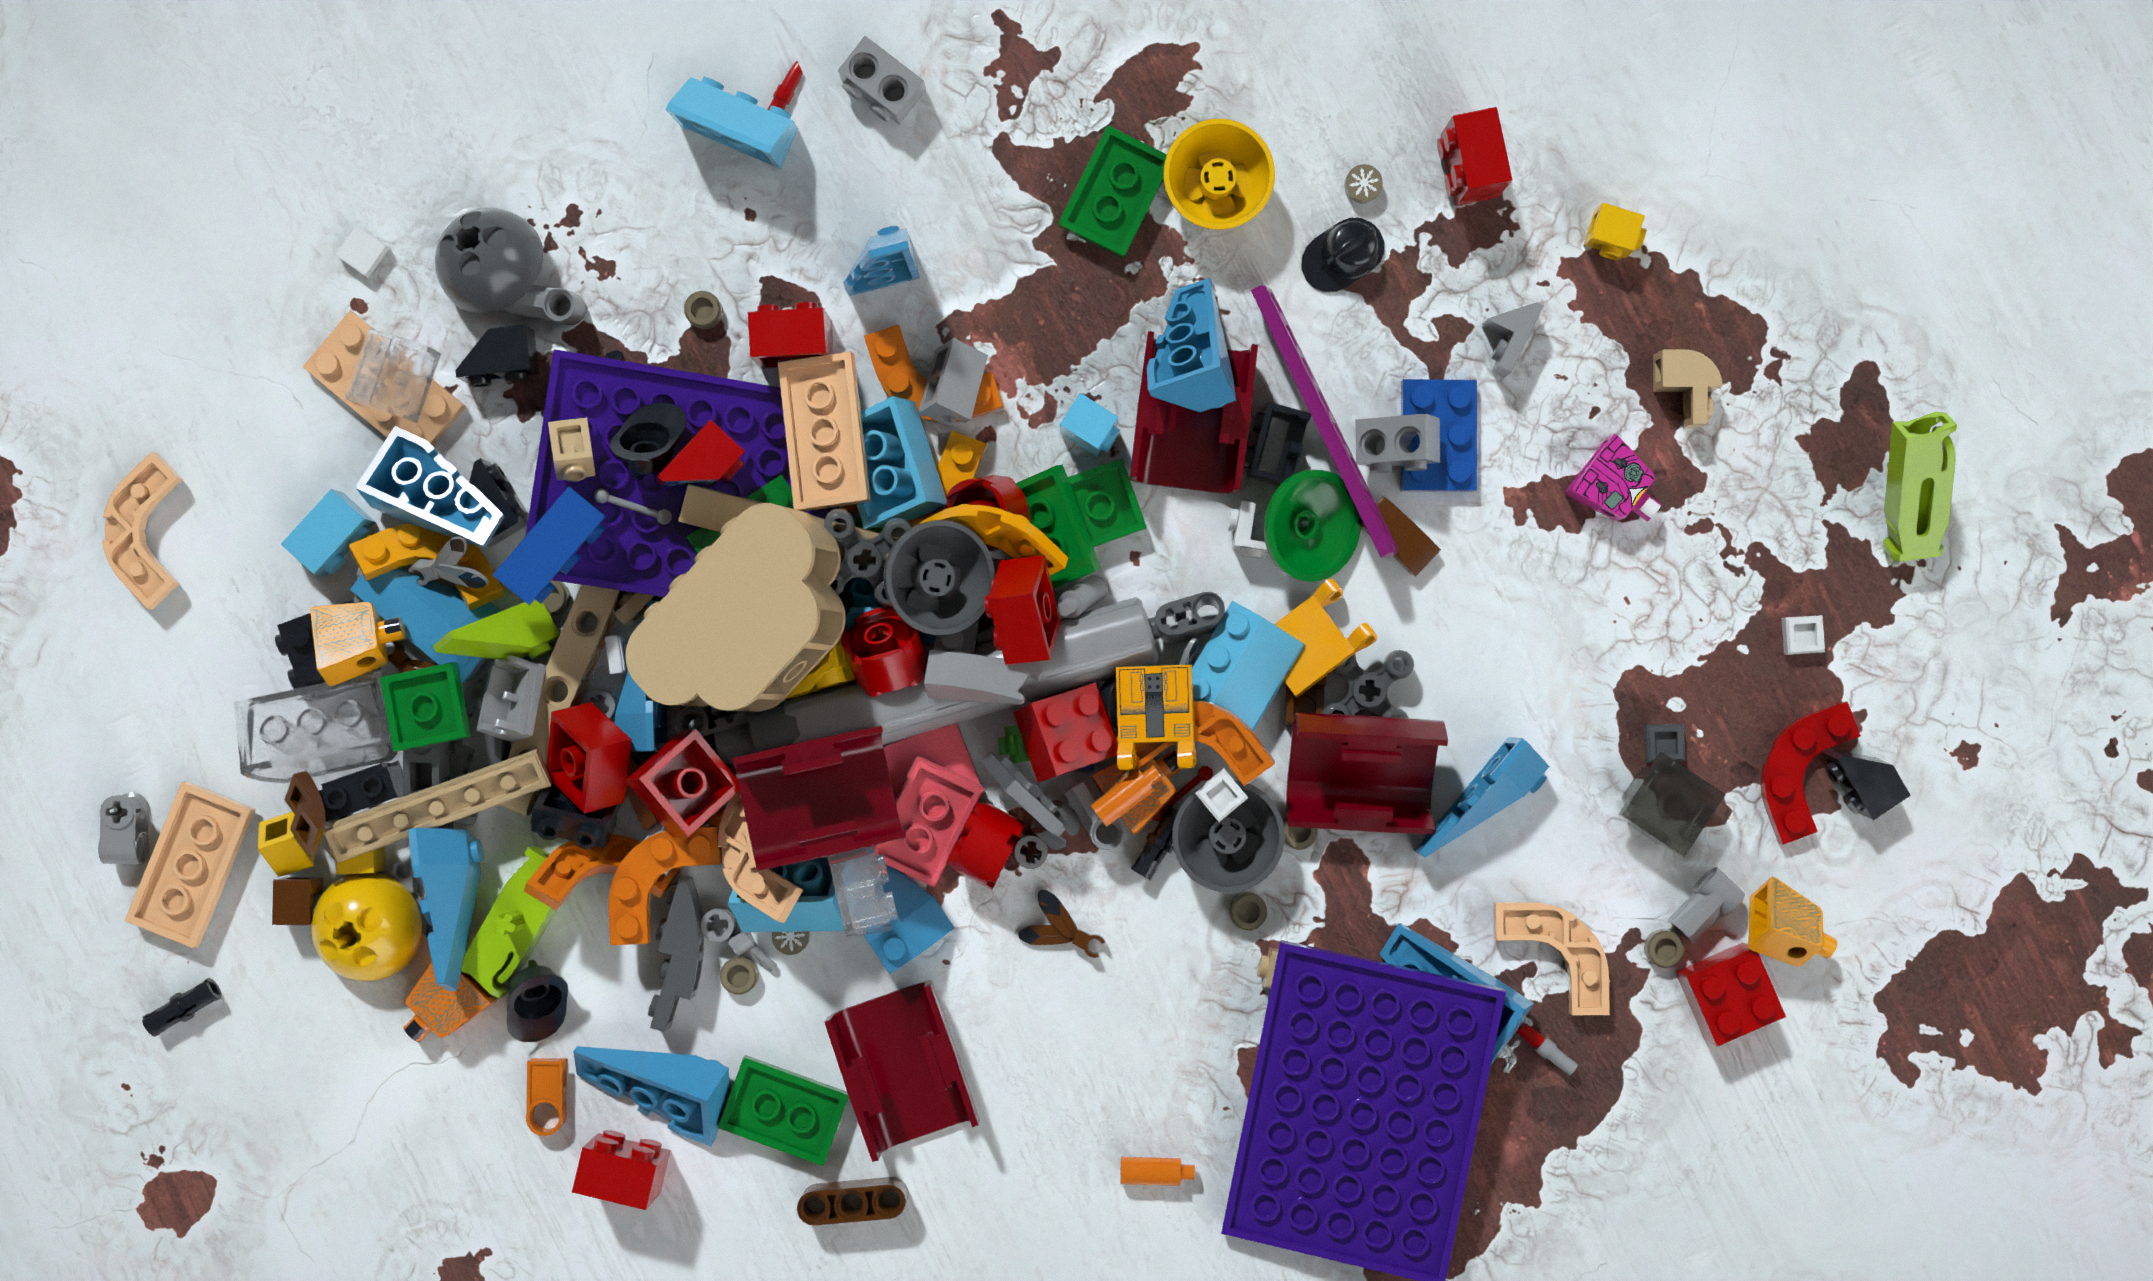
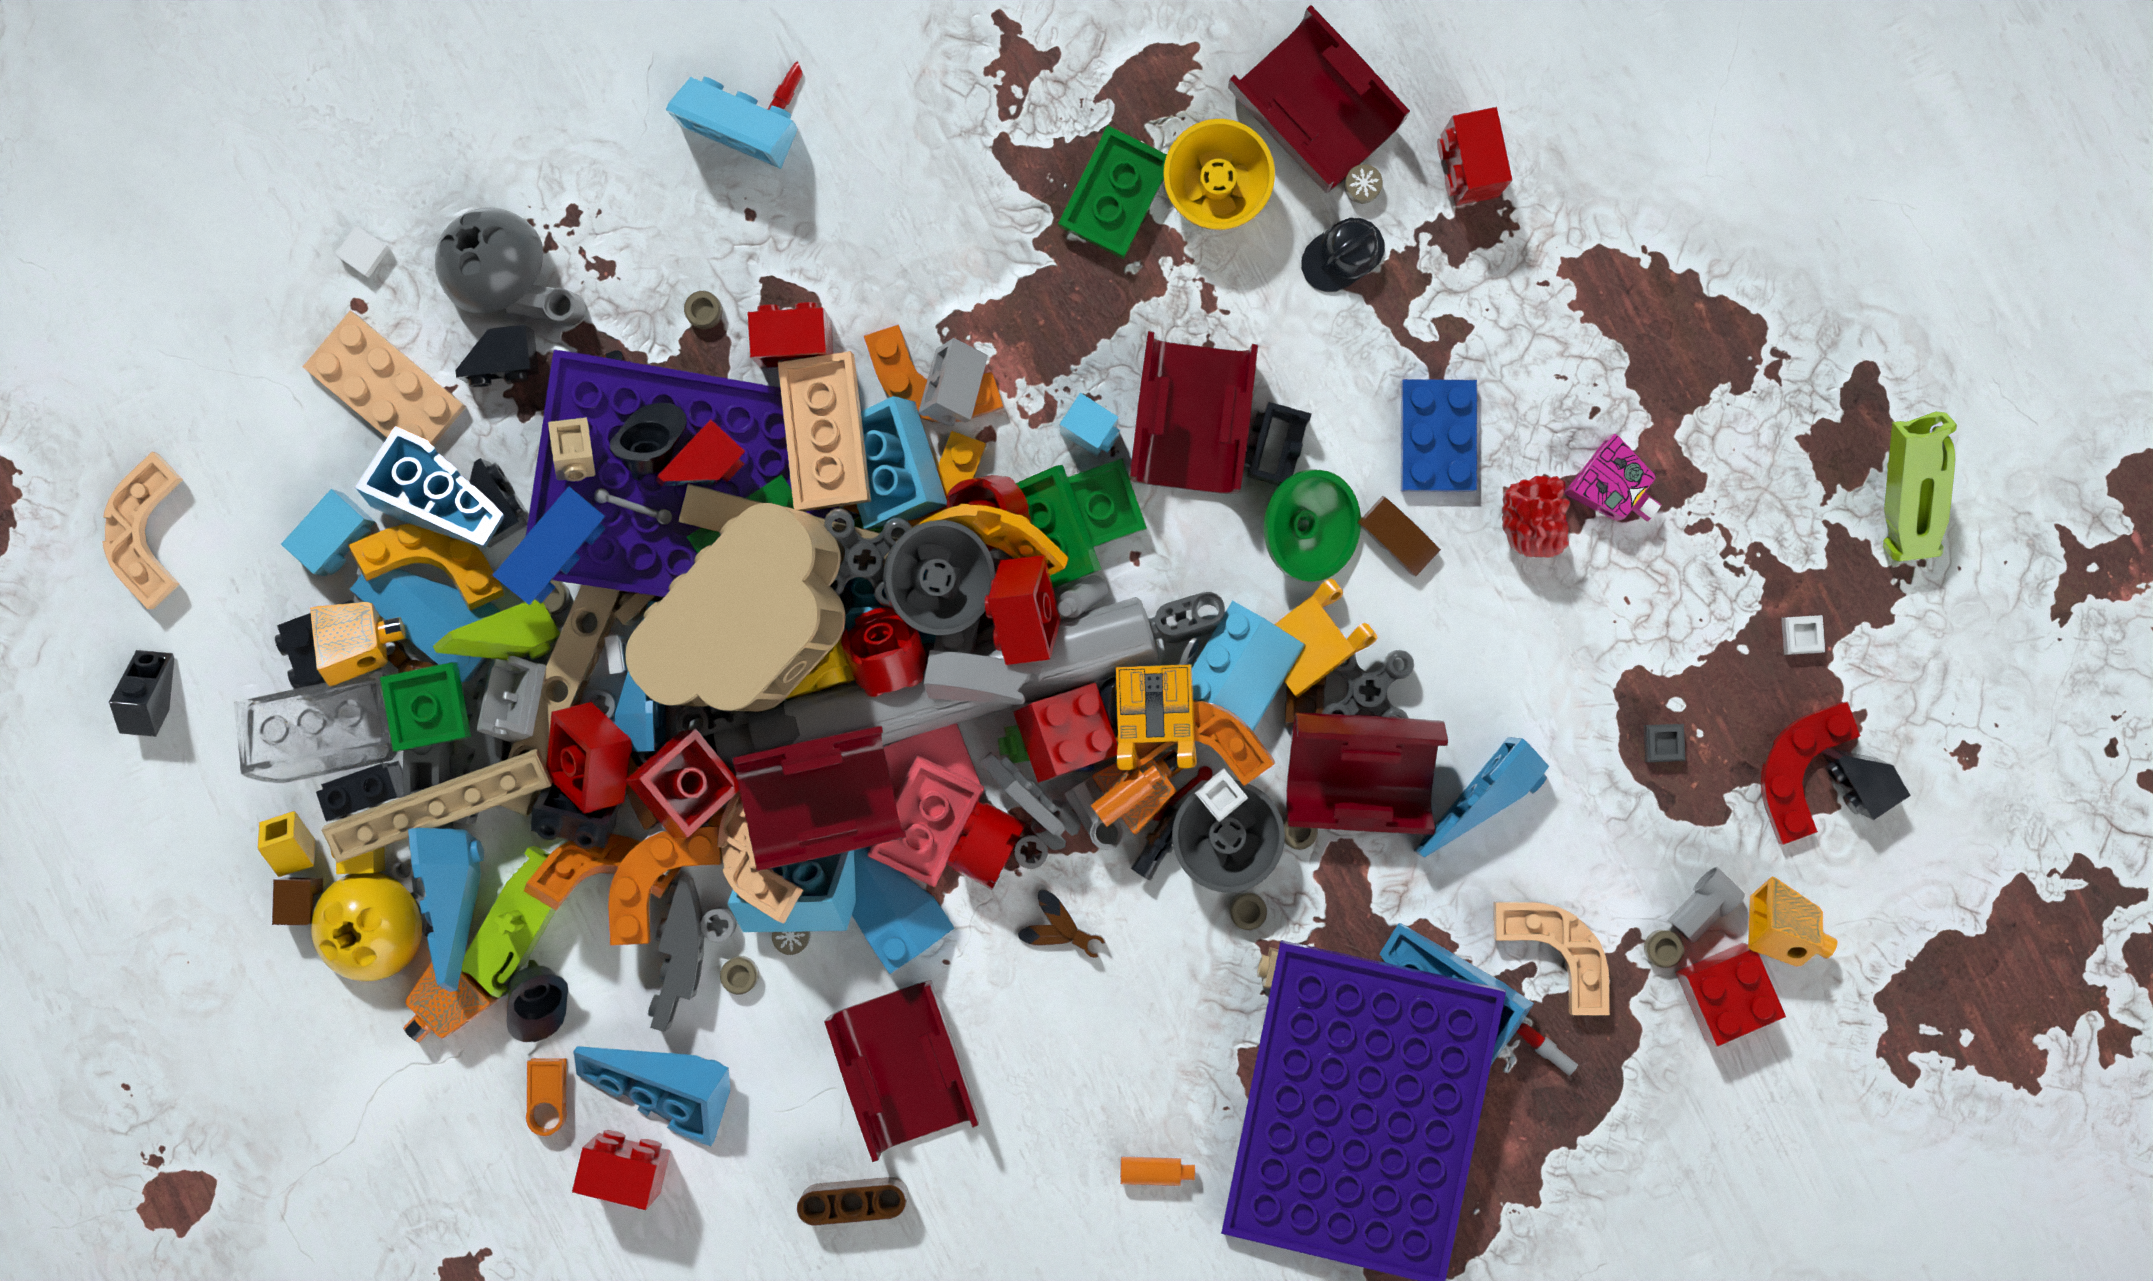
(124, 834): light grey piece -> none
(143, 693): none -> black slope
(181, 1007): black pin -> none
(190, 864): light nougat plate -> none
(308, 809): reddish brown slope -> none
(393, 375): clear slope -> none
(446, 568): light grey piece -> none
(744, 941): light grey hand -> none
(784, 1110): green plate -> none
(860, 892): clear slope -> none
(883, 262): dark azure wedge -> none
(888, 74): light grey brick -> none
(1192, 353): dark azure wedge -> none
(1241, 523): white bracket -> none
(1320, 101): none -> dark red piece
(1325, 421): magenta tile -> none
(1397, 434): light grey brick -> none
(1516, 327): light grey slope -> none
(1536, 517): none -> red hair
(1615, 231): yellow brick -> none
(1669, 804): clear smoke panel -> none
(1694, 376): tan brick -> none

